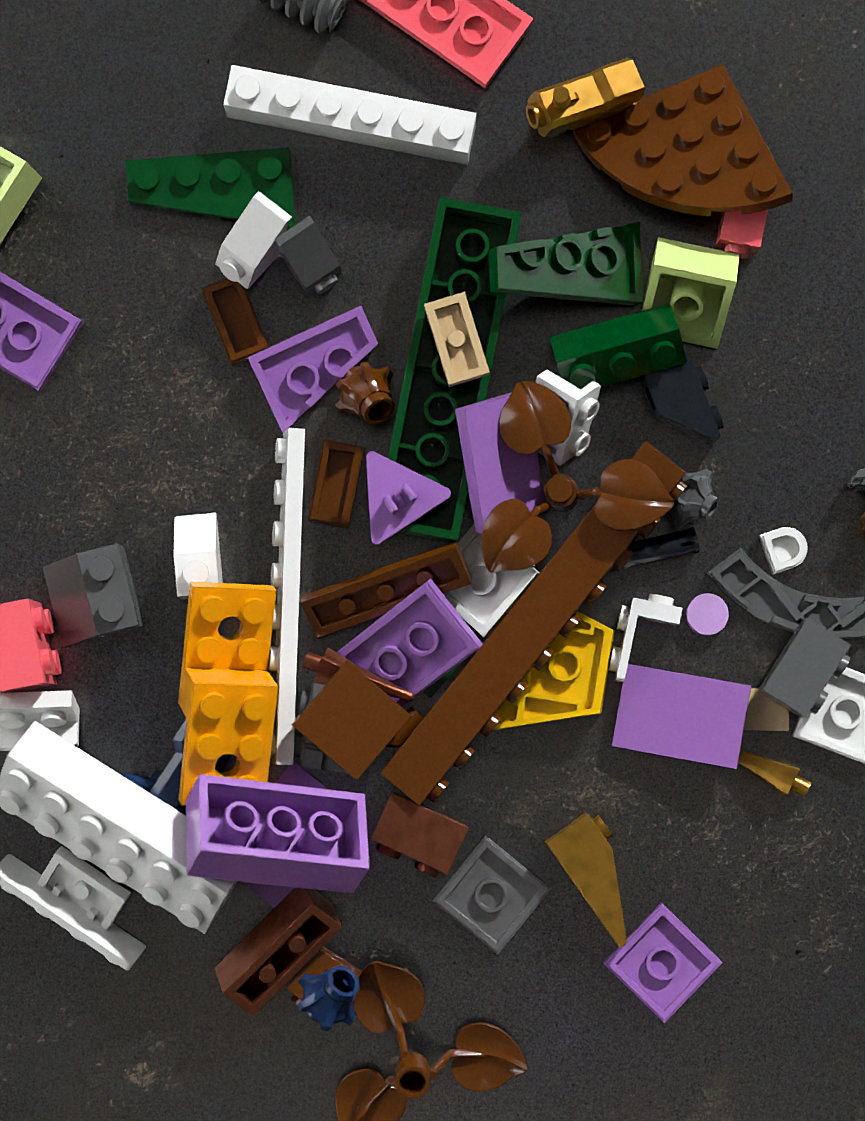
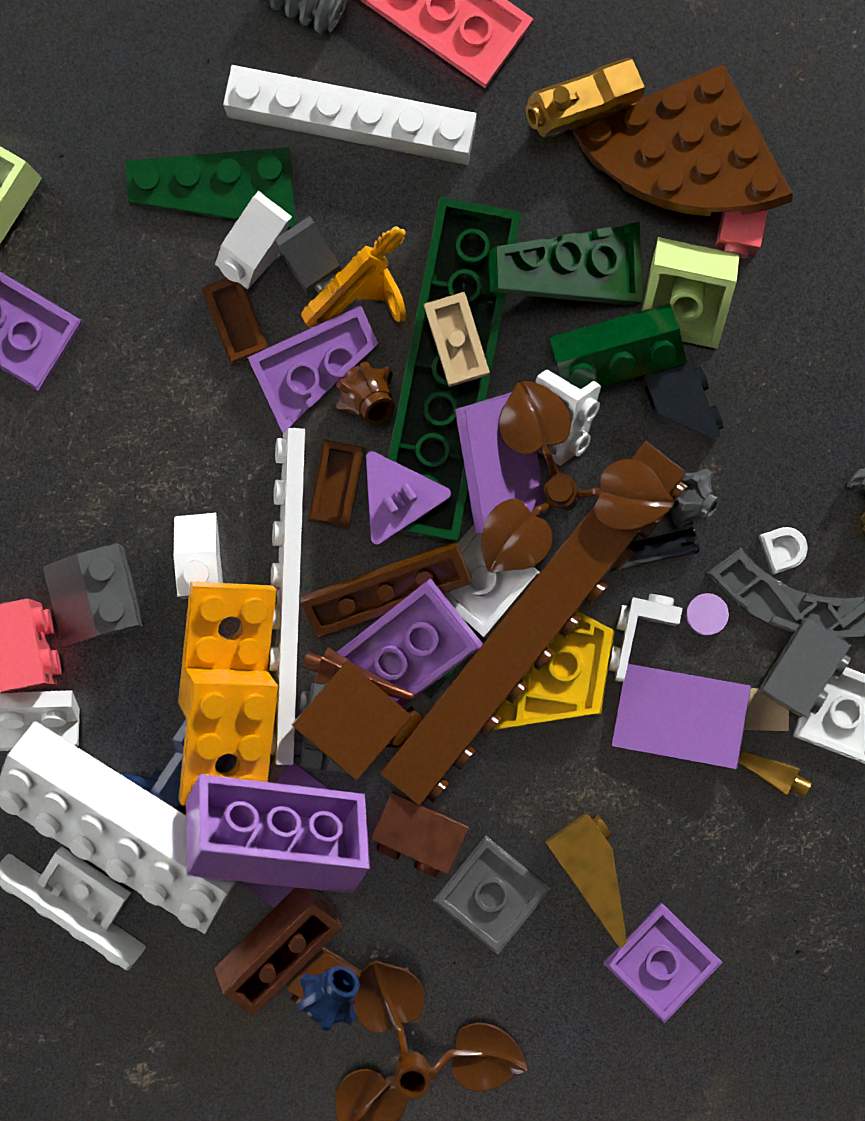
(361, 279): none -> light orange piece

